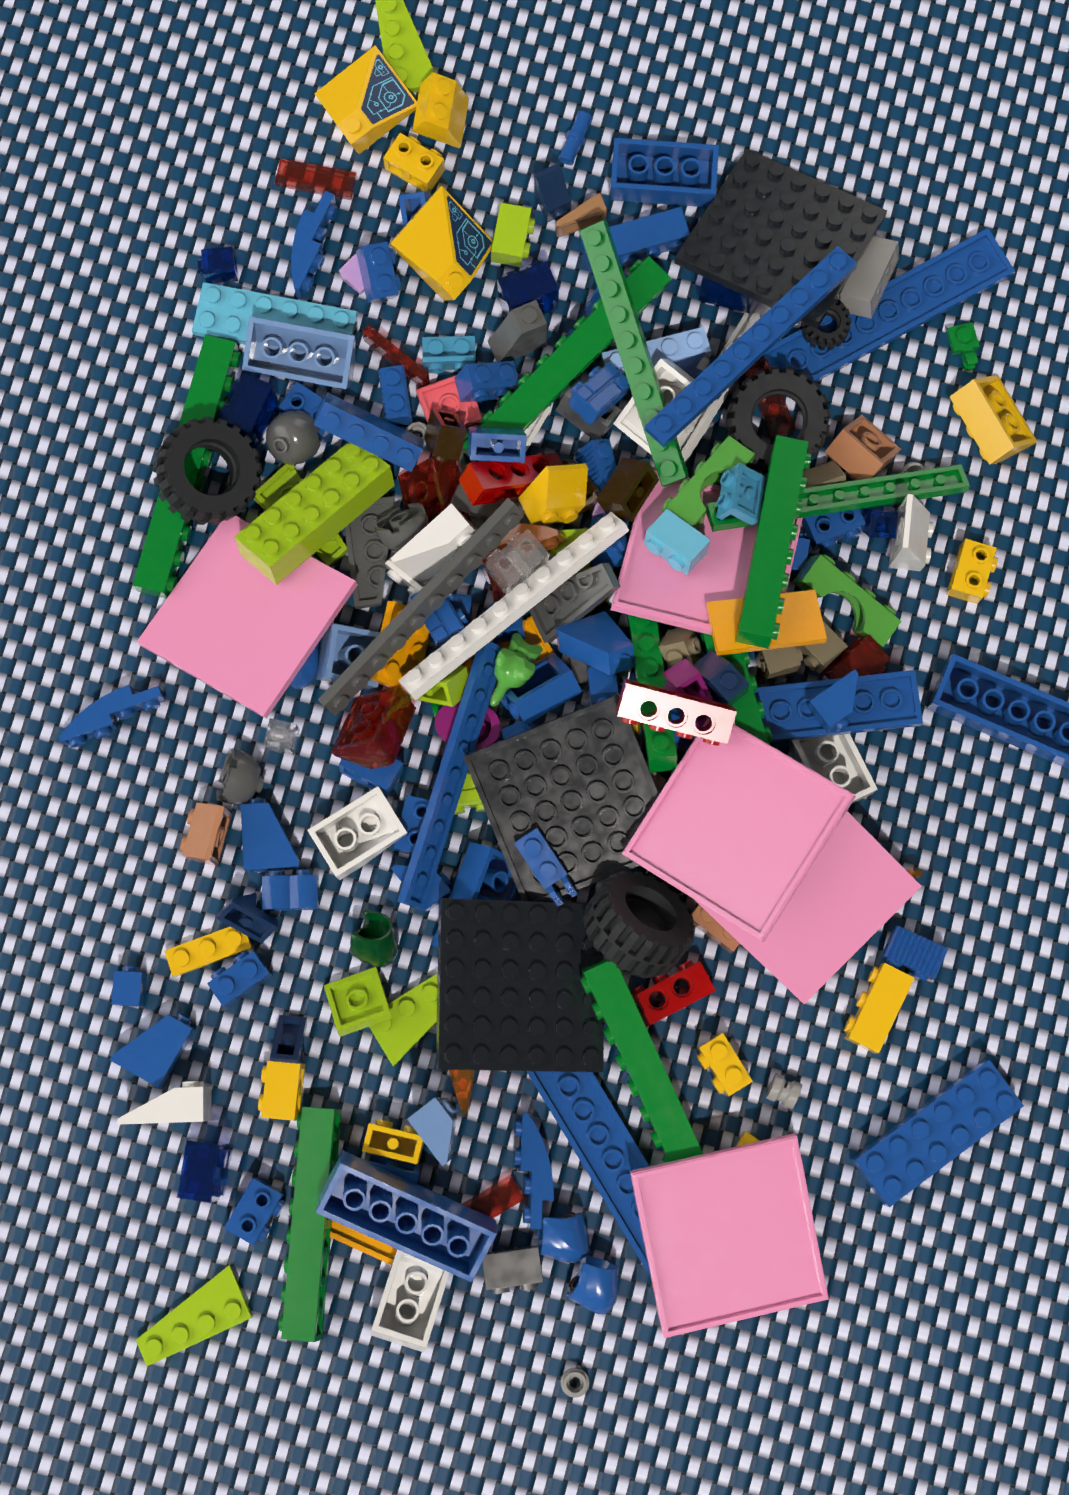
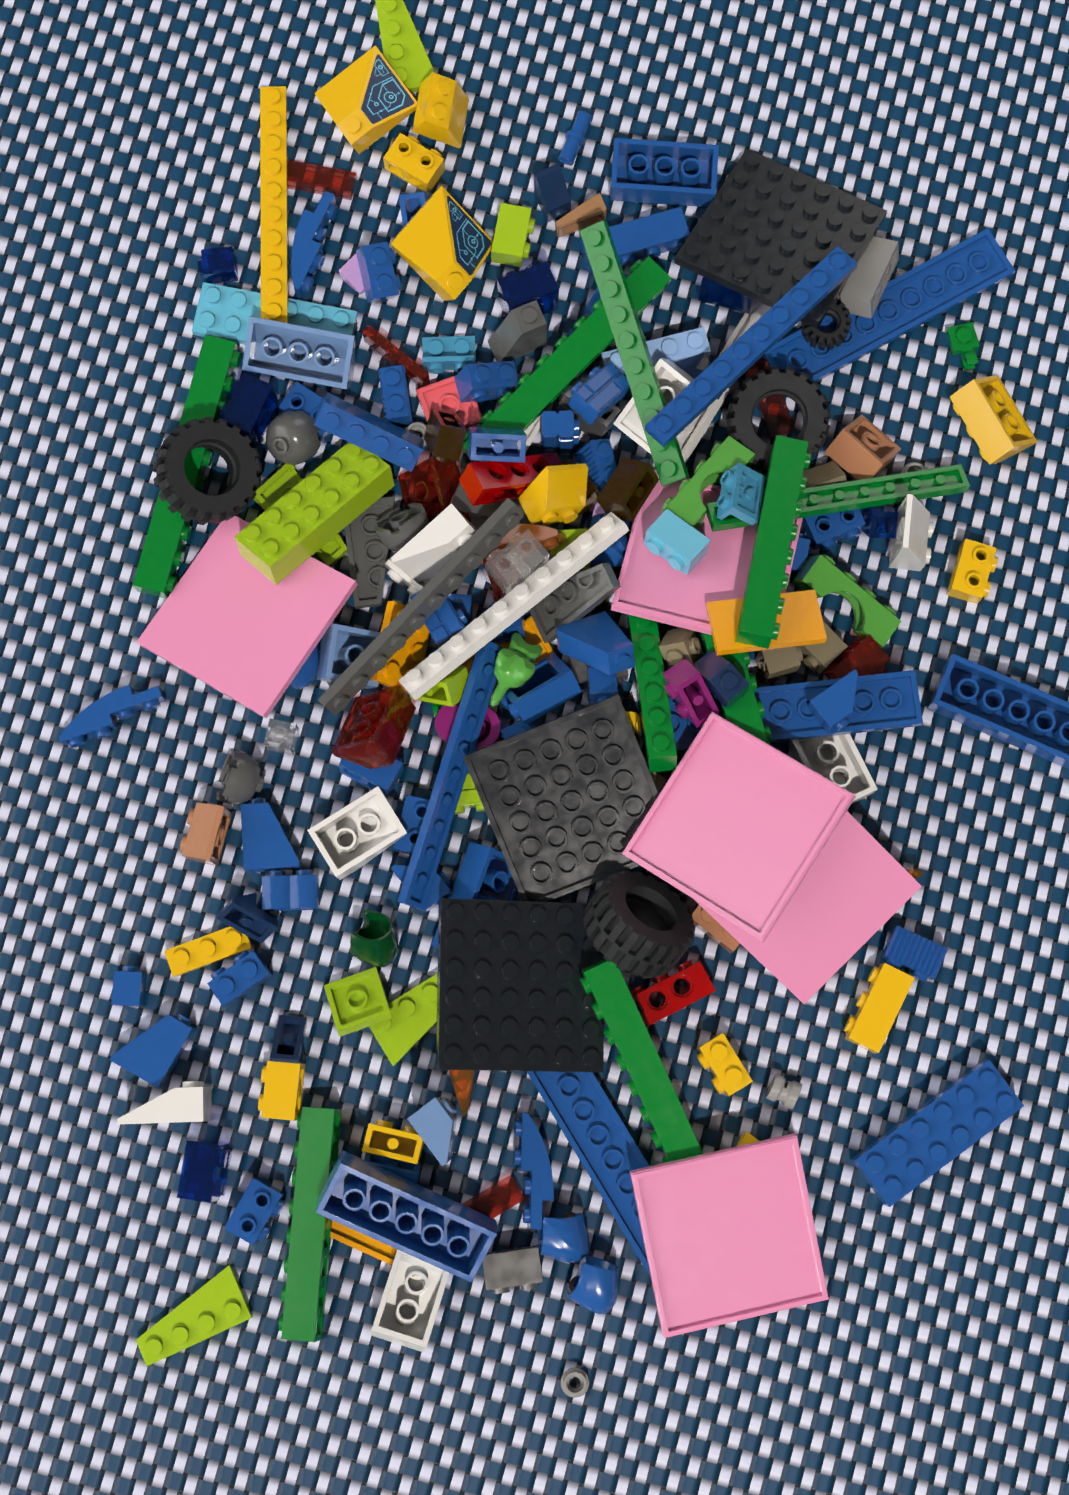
(274, 203): none -> yellow plate
(545, 864): blue hinge -> none
(559, 431): none -> blue brick
(720, 714): brick -> none

